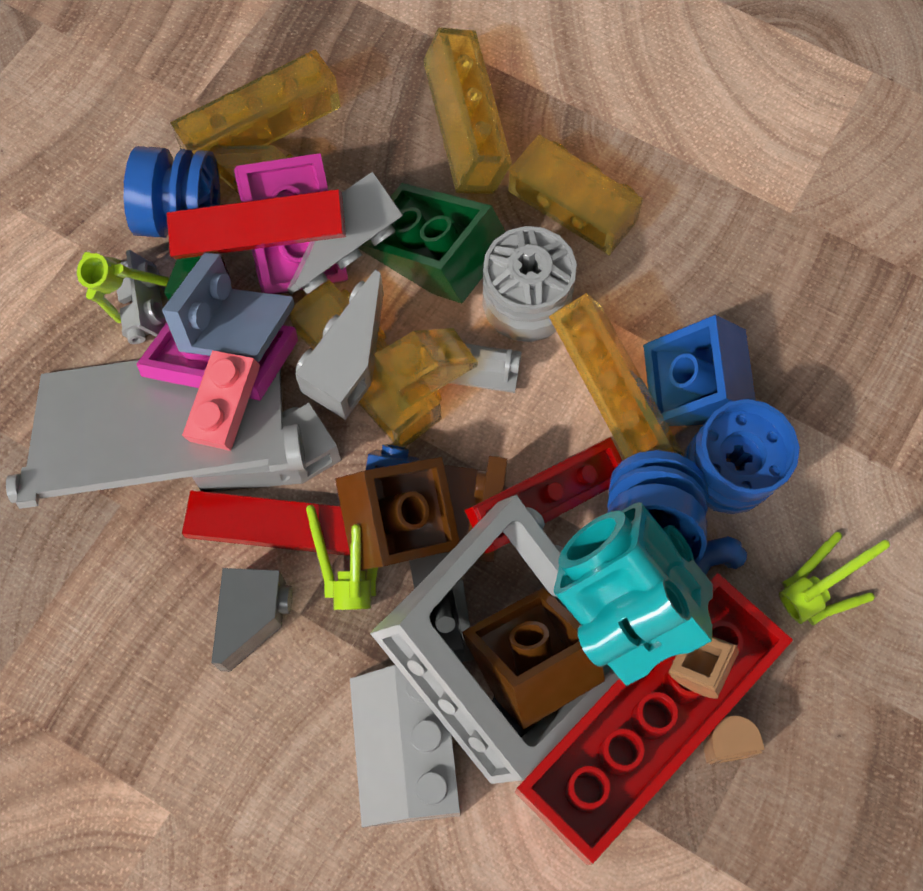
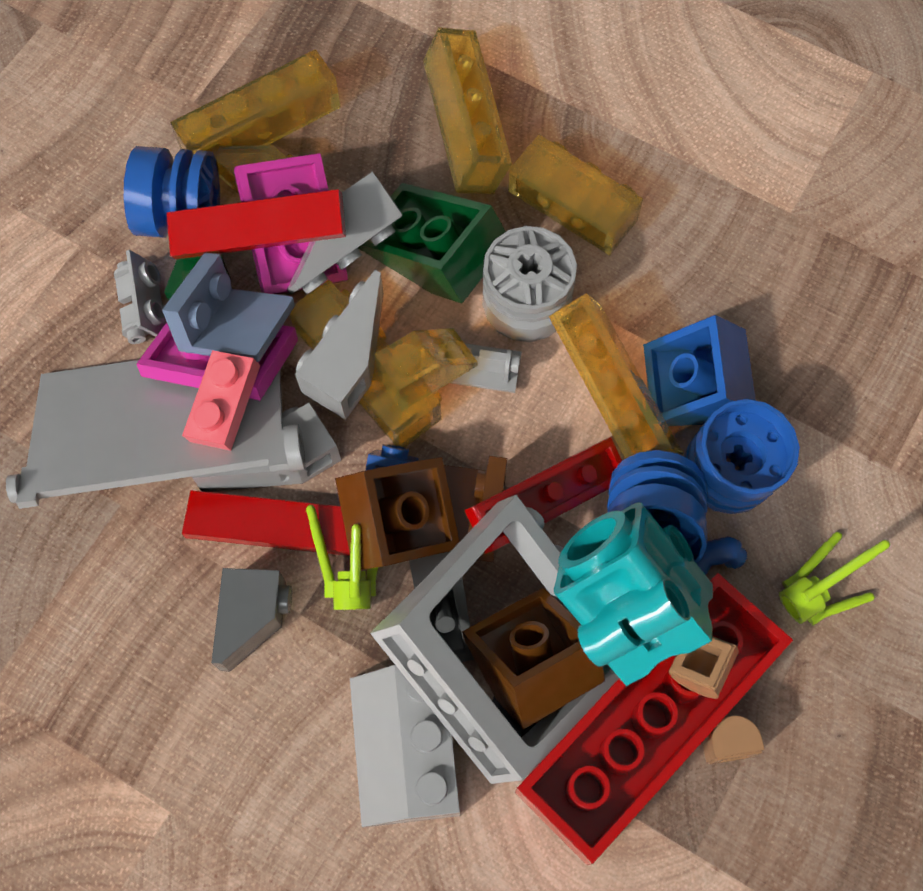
(104, 275): lime plant -> none

